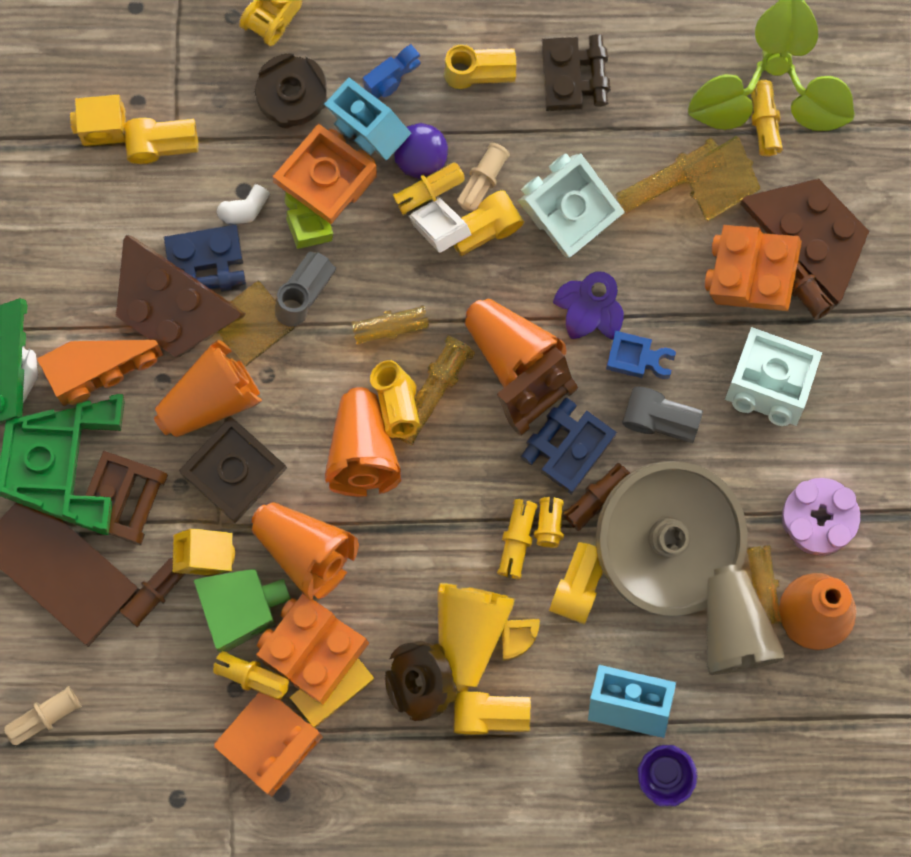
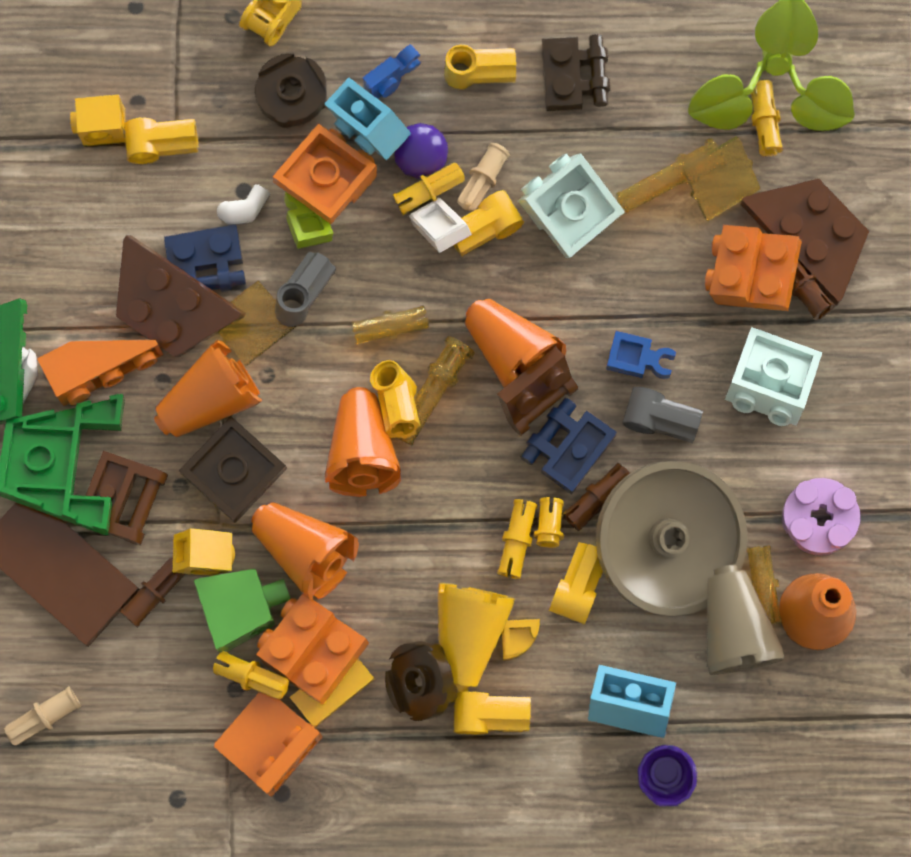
(588, 311): dark purple plate -> none

